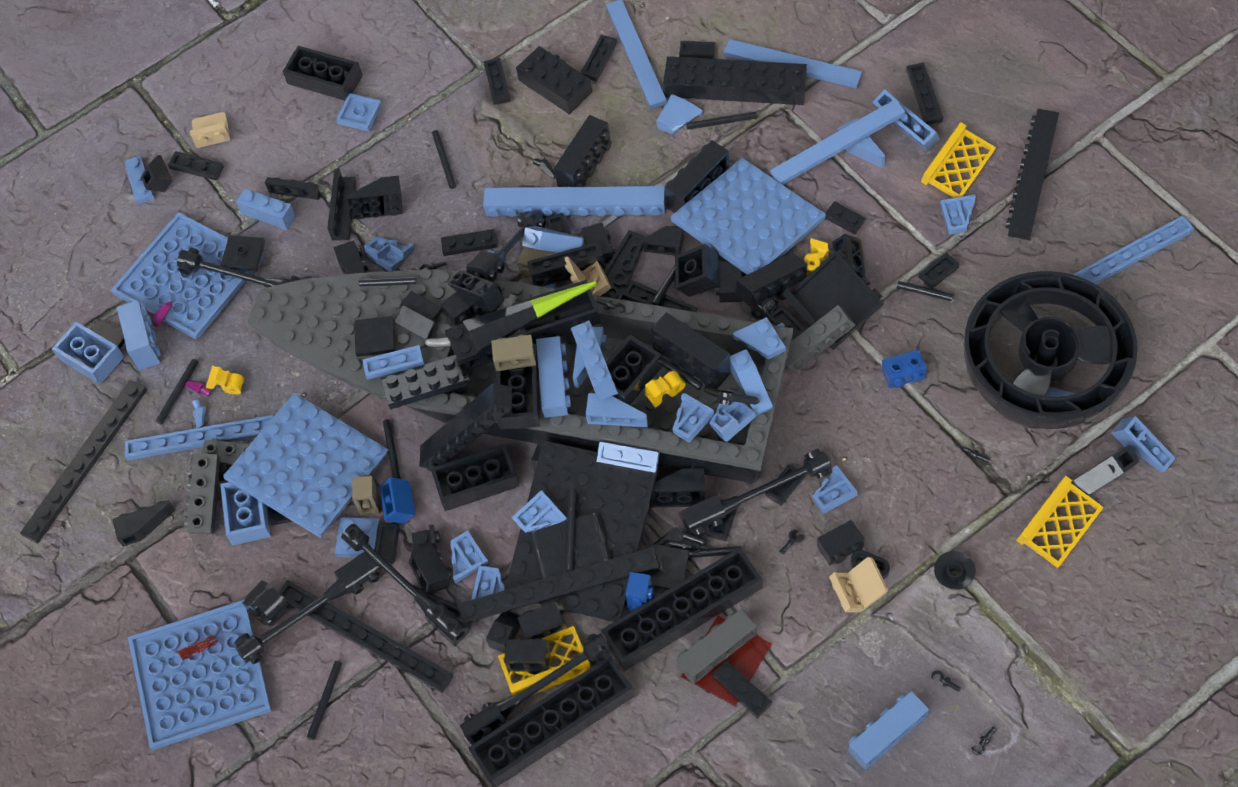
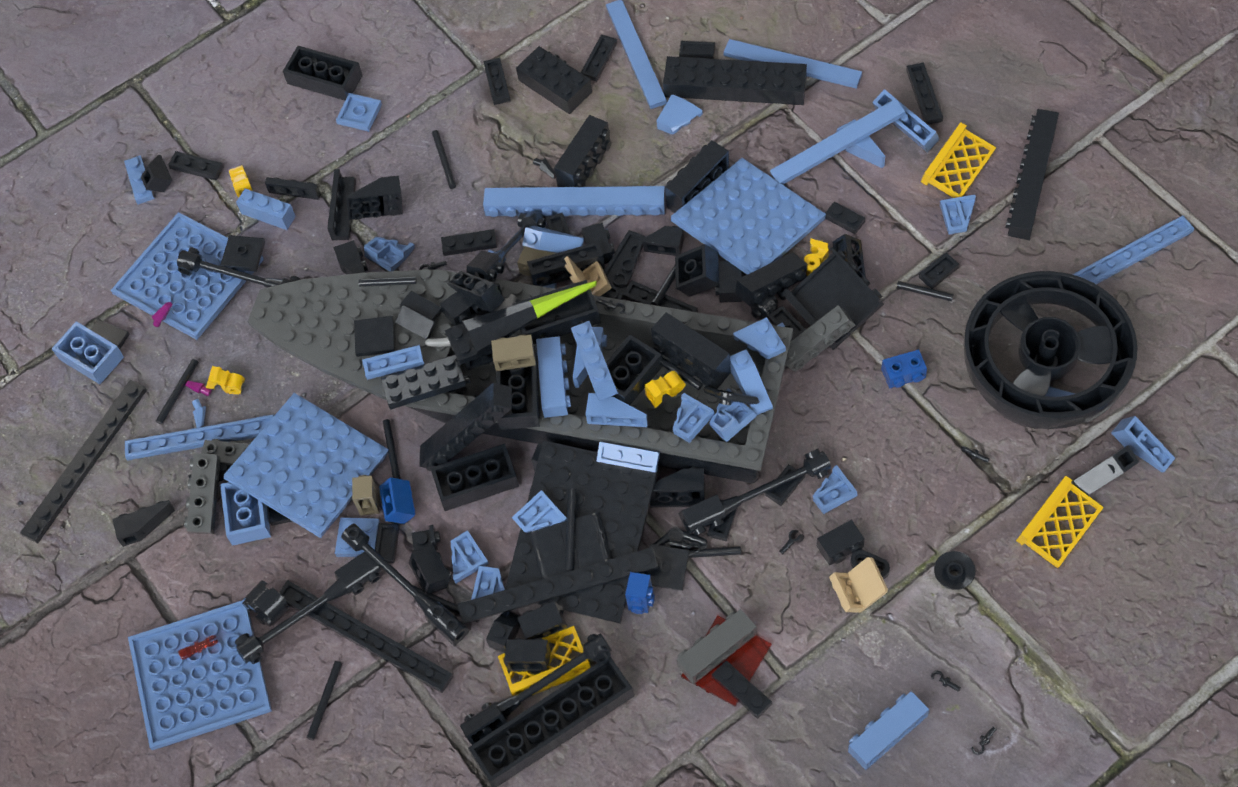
(139, 335): medium blue brick -> none
(210, 130): tan bracket -> none
(239, 180): none -> yellow leg
(682, 609): black brick -> none
(722, 120): black bar -> none

